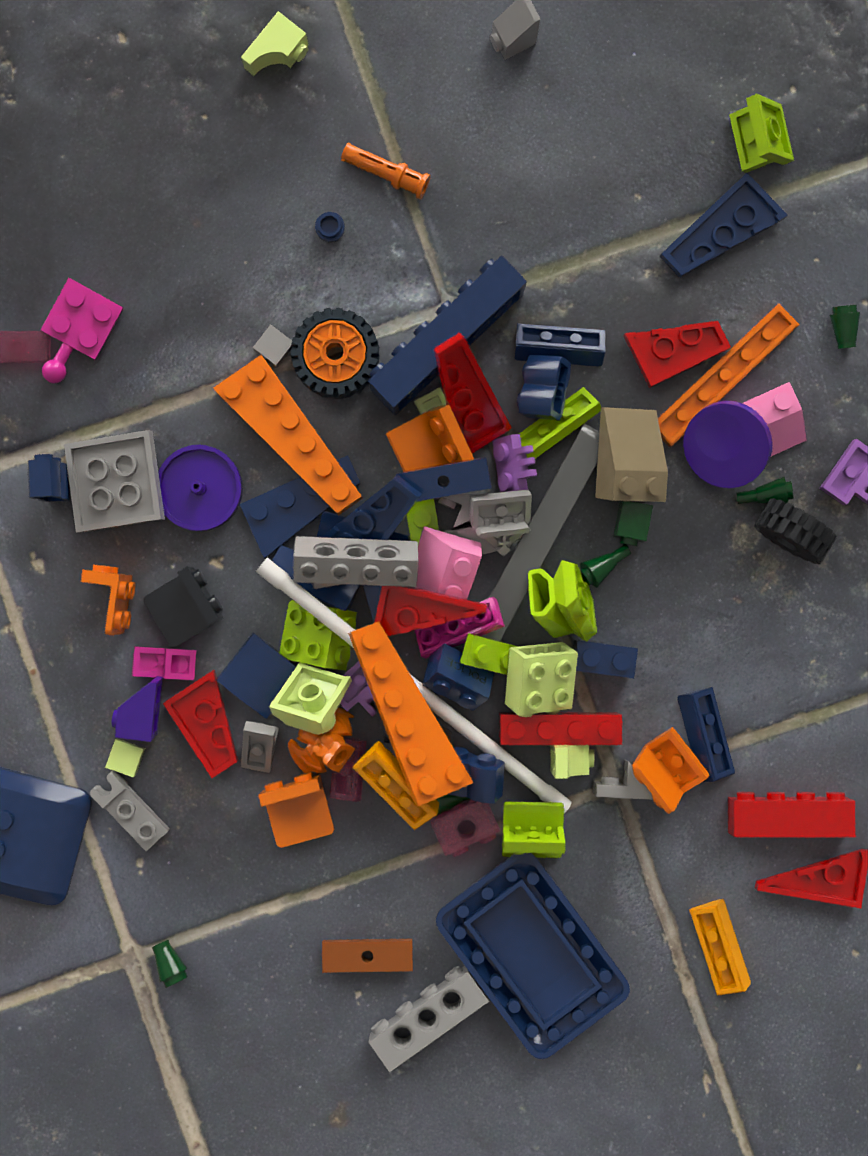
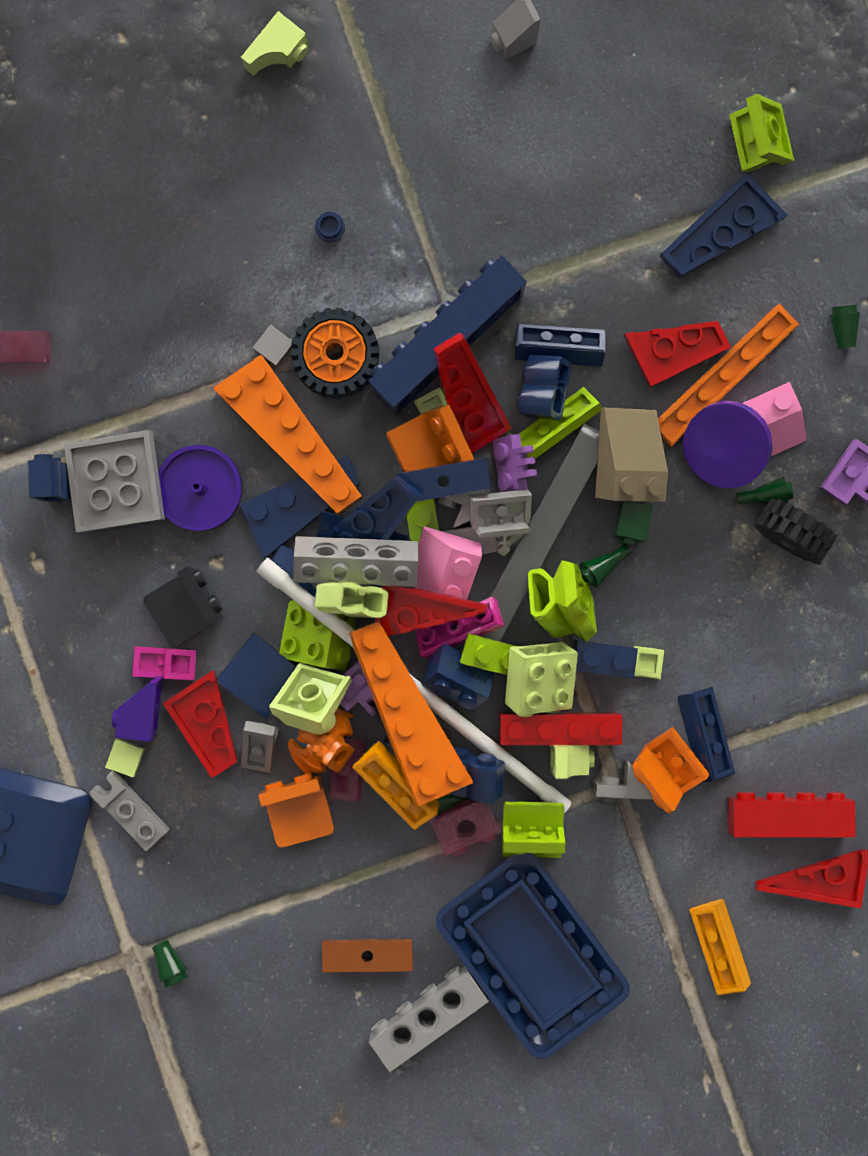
(81, 323): dark pink plate -> none
(121, 591): orange bracket -> none
(351, 599): none -> yellowish green brick
(398, 175): orange pin -> none
(649, 662): none -> yellowish green tile

